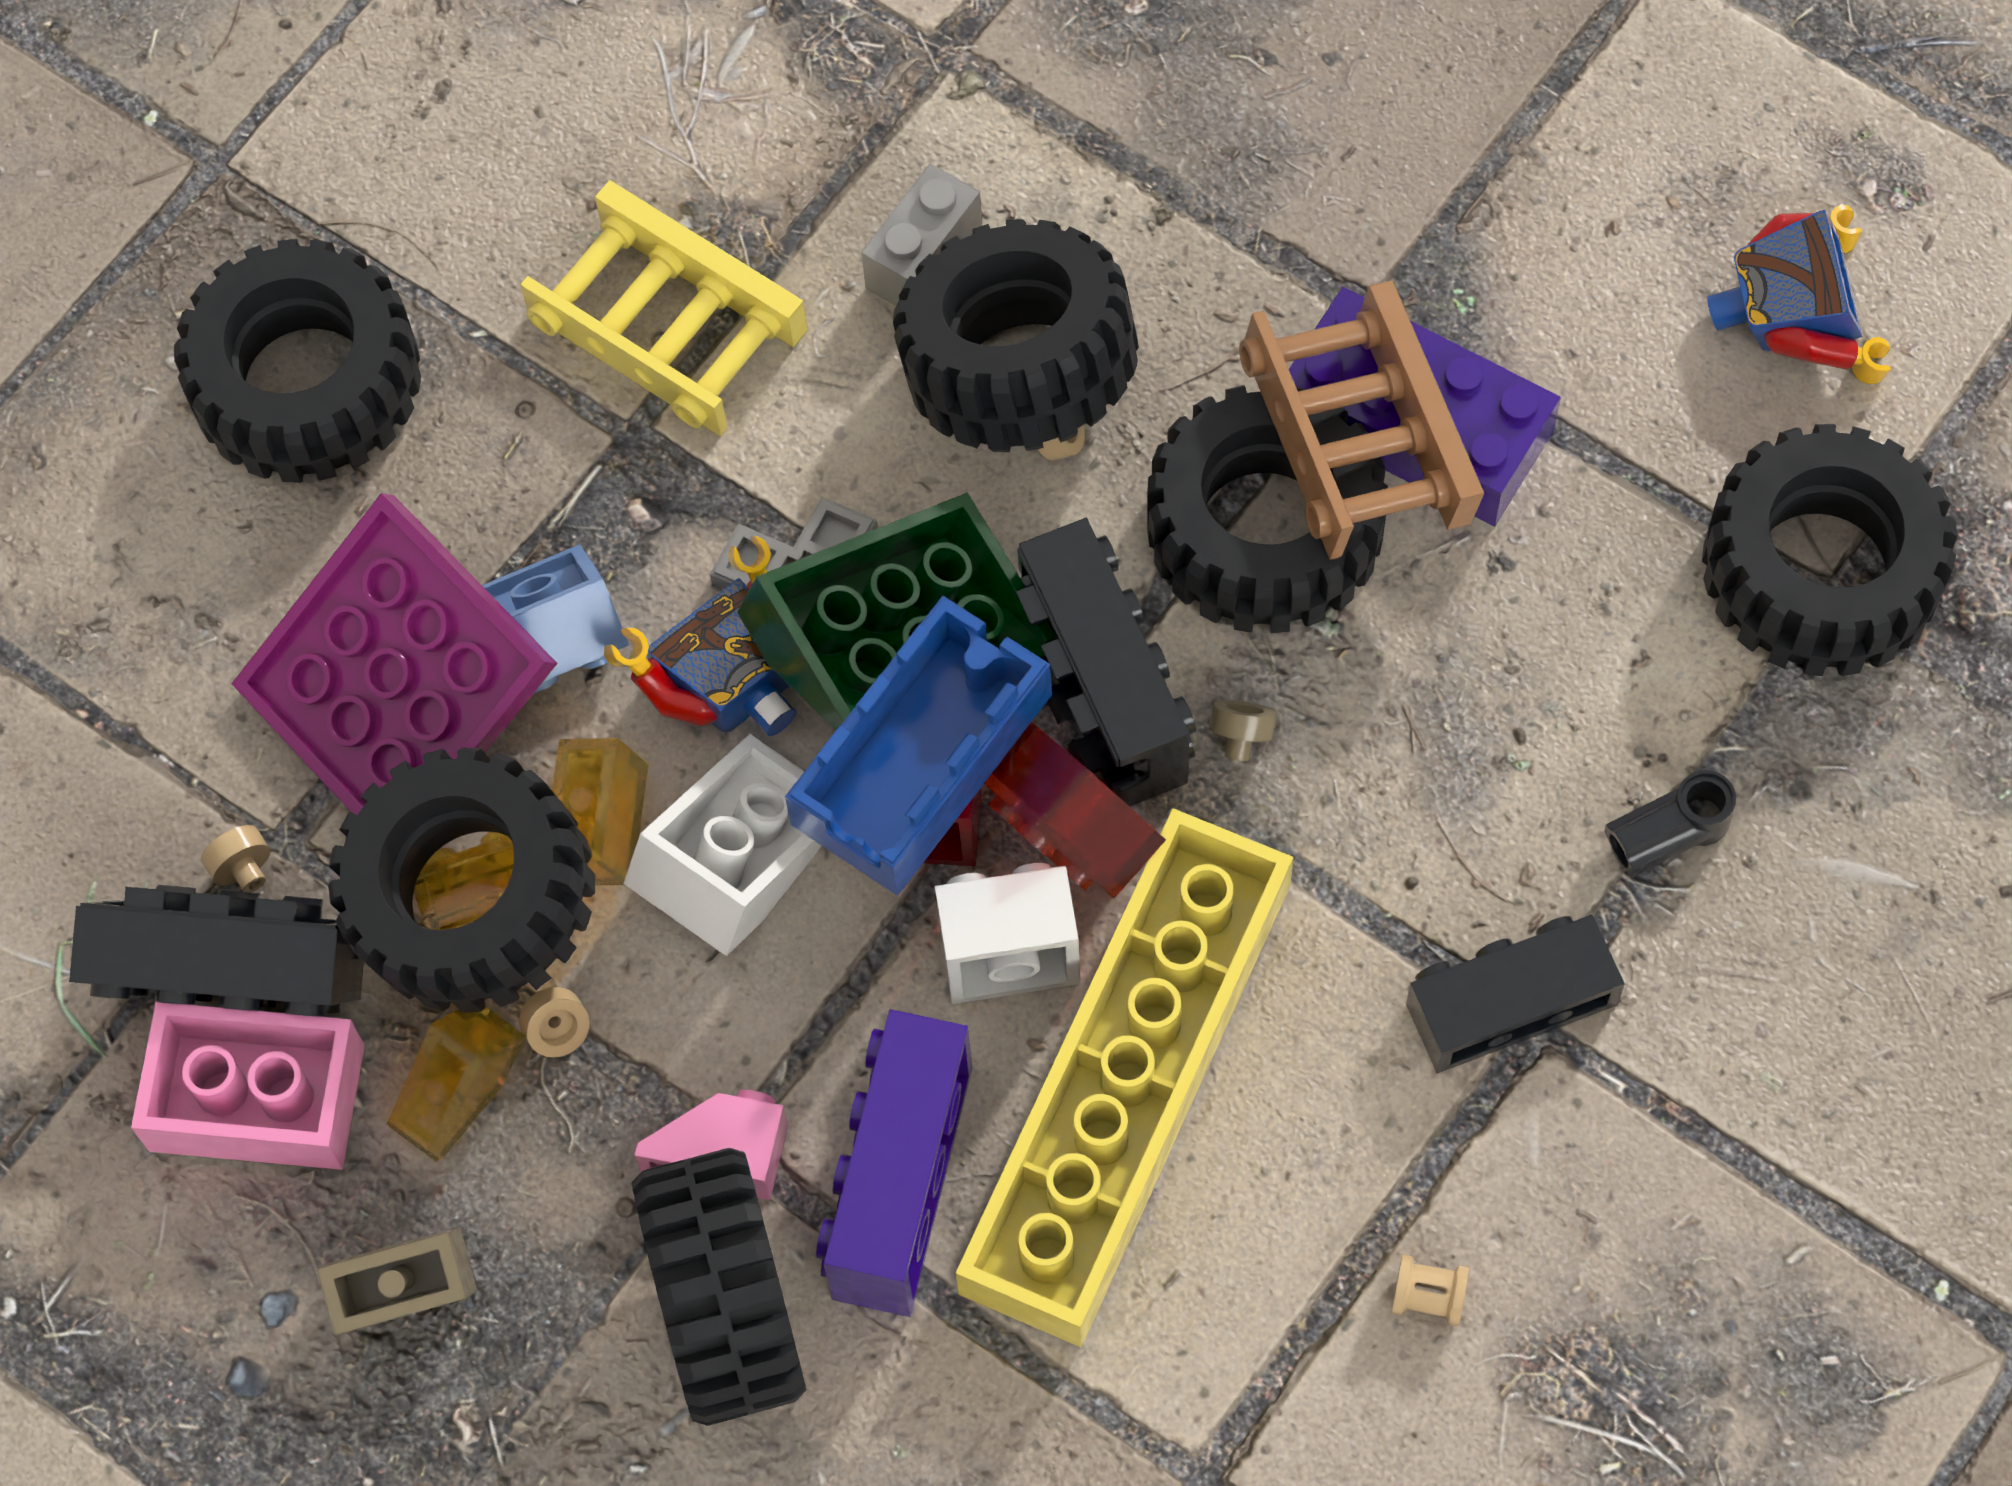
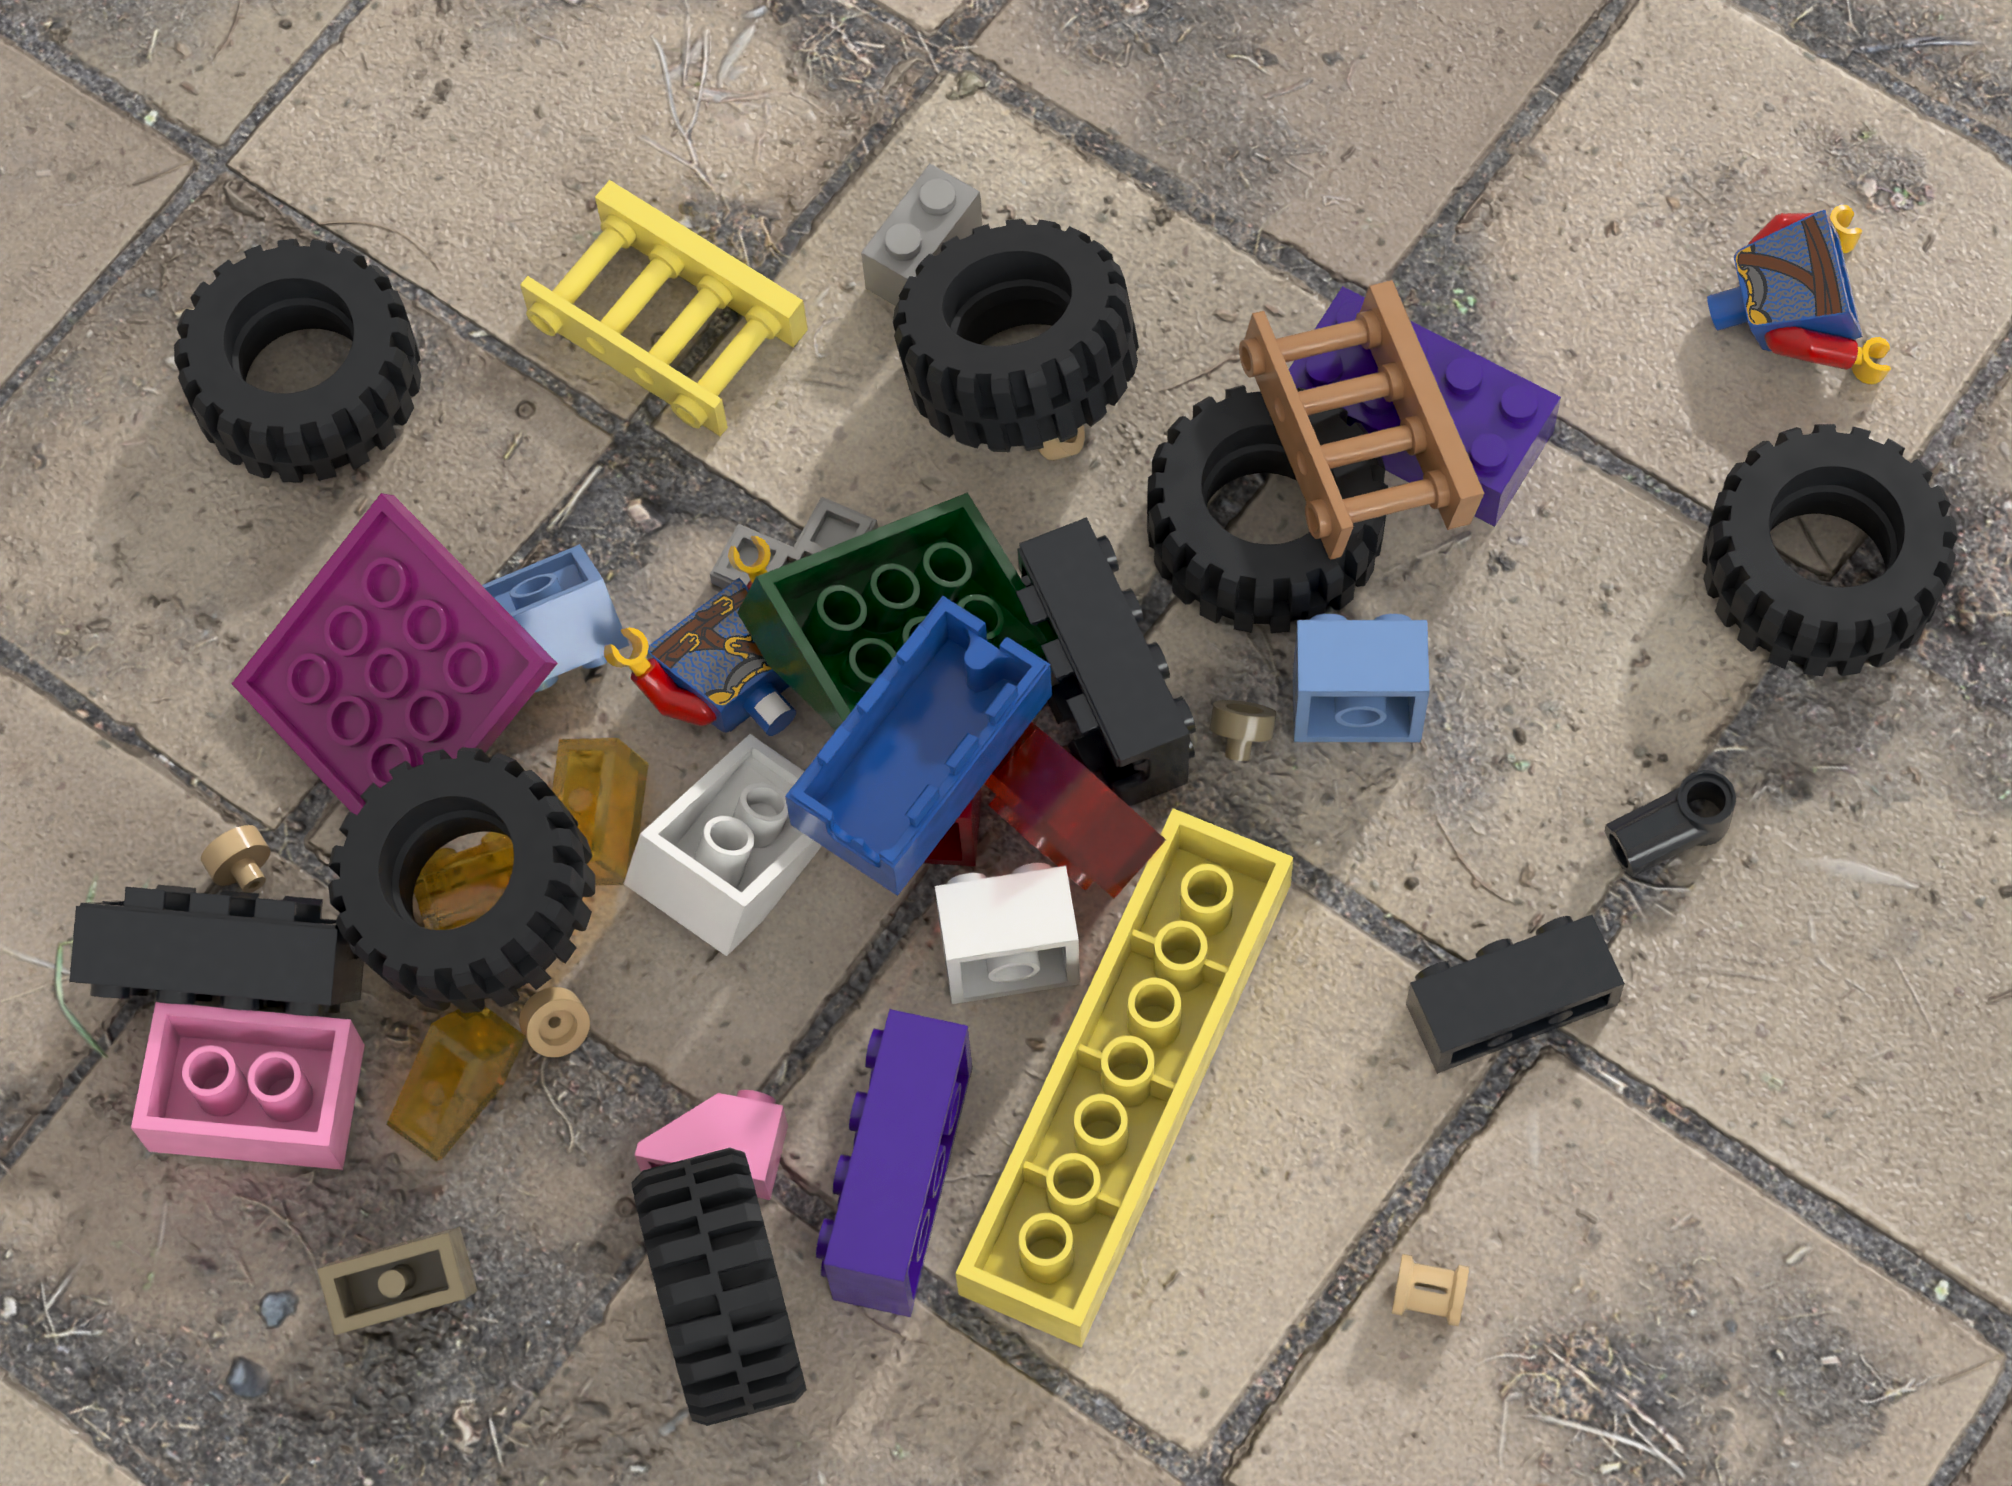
(1360, 679): none -> medium blue brick

